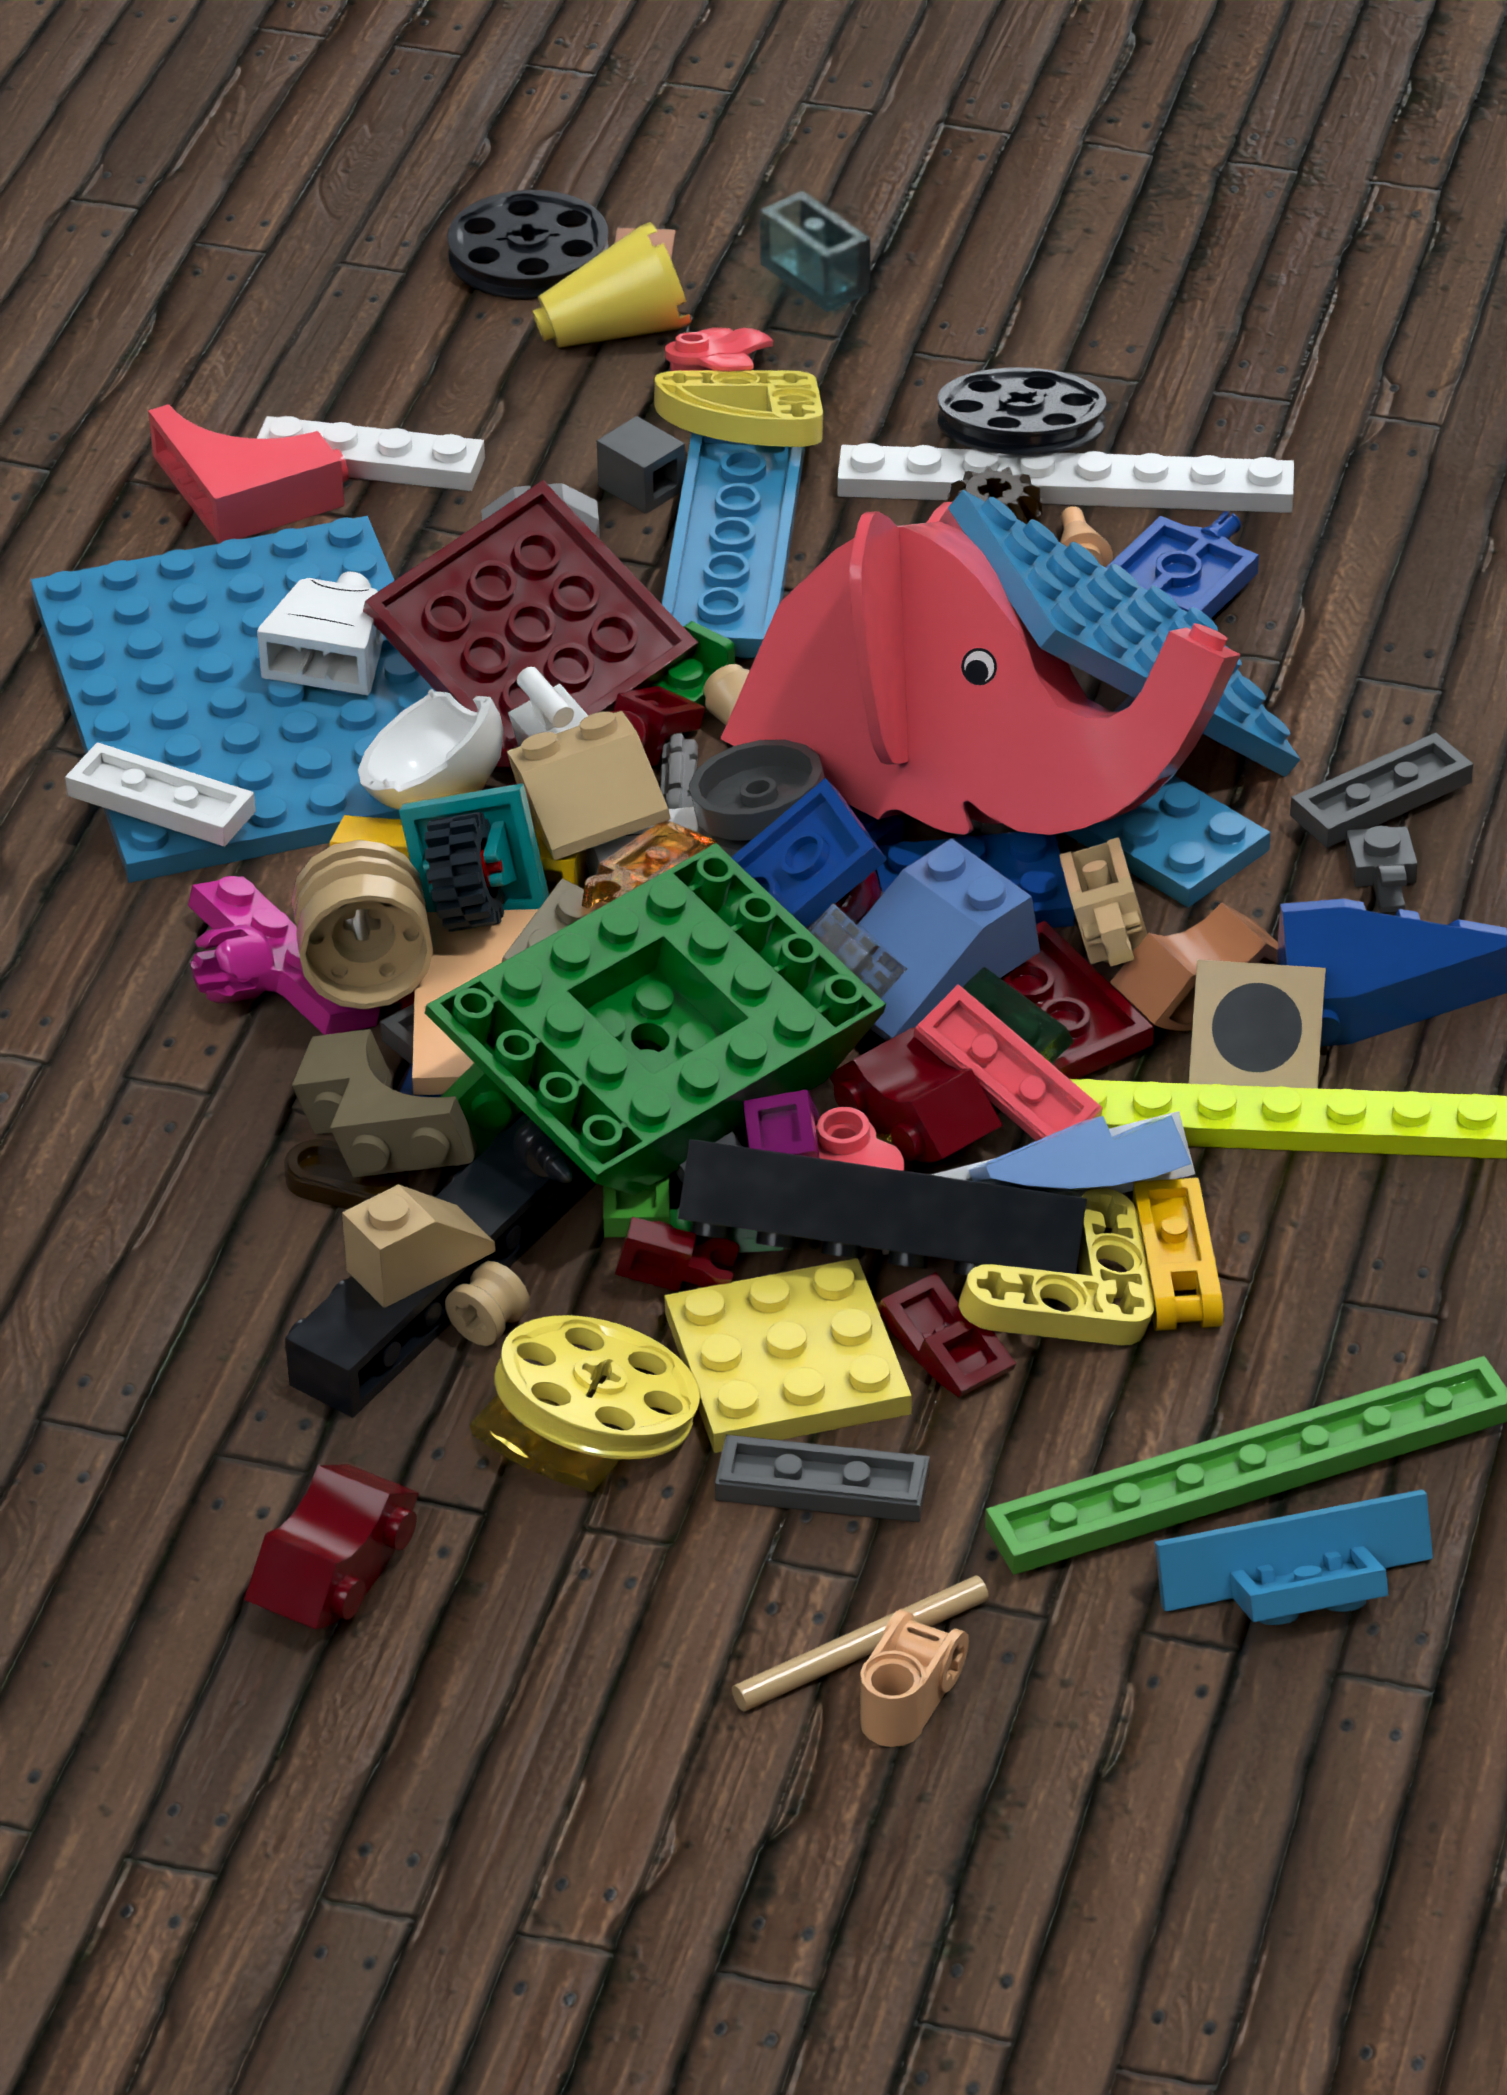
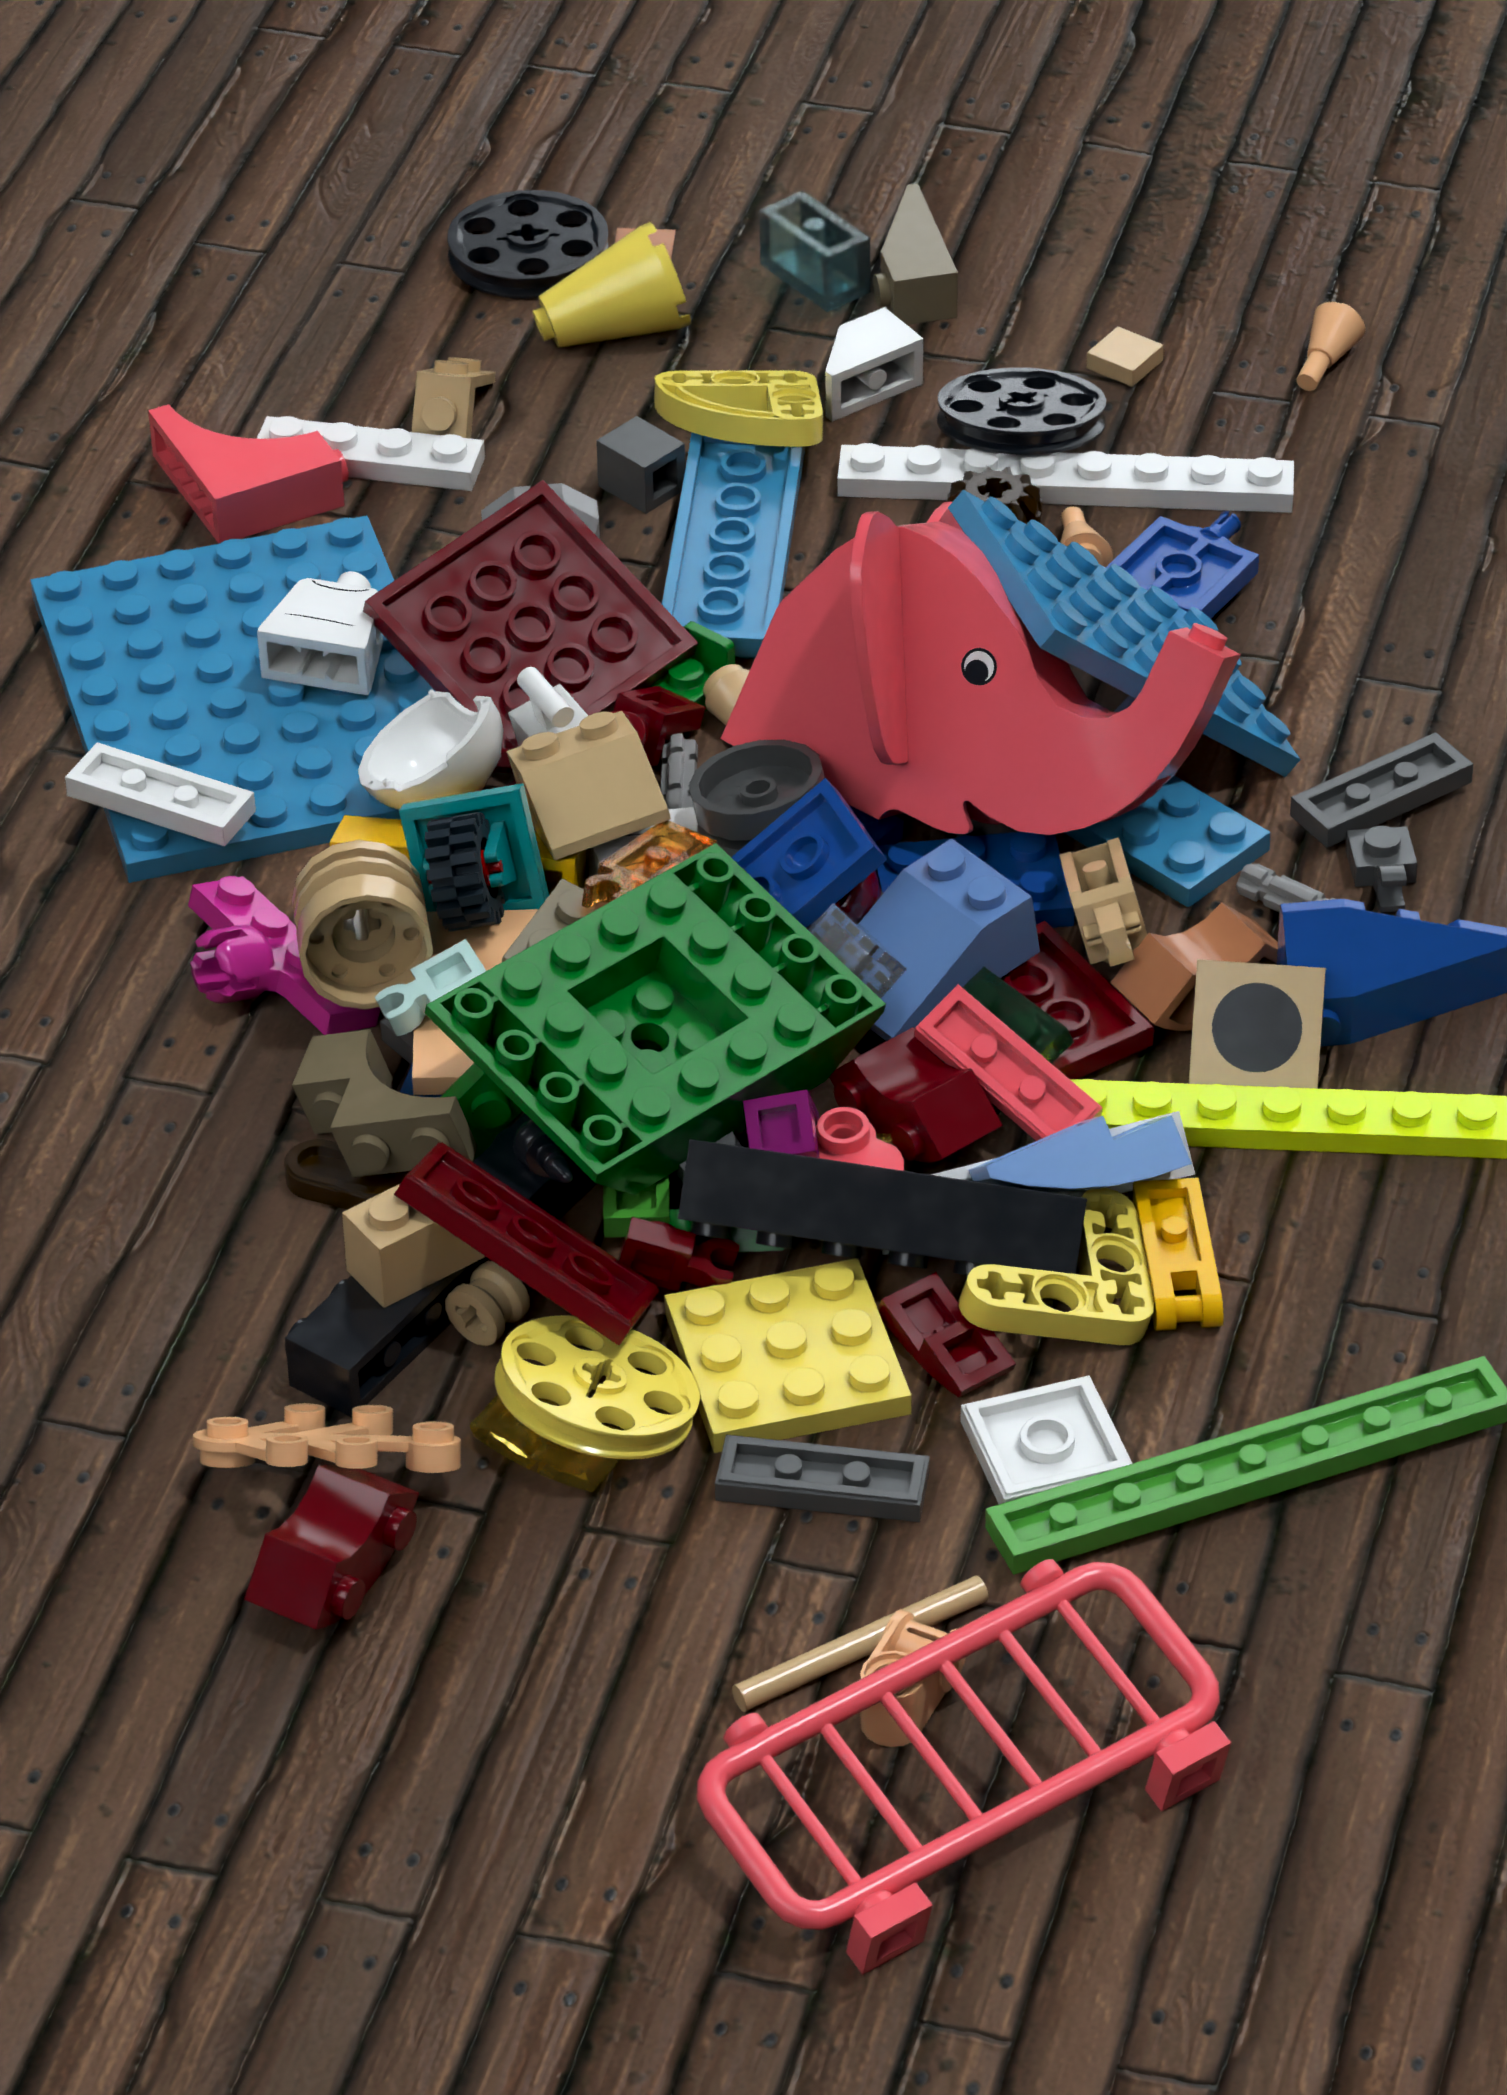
(303, 1432): none -> light nougat plant
(406, 1003): none -> light aqua plate
(447, 396): none -> tan bracket
(527, 1242): none -> dark red tile
(716, 349): coral plate -> none
(871, 363): none -> white slope
(889, 1904): none -> coral bar
(916, 268): none -> slope
(1042, 1438): none -> white tile
(1125, 356): none -> tan tile
(1263, 884): none -> light grey axle
(1297, 1560): dark azure bracket -> none
(1333, 333): none -> light nougat cone

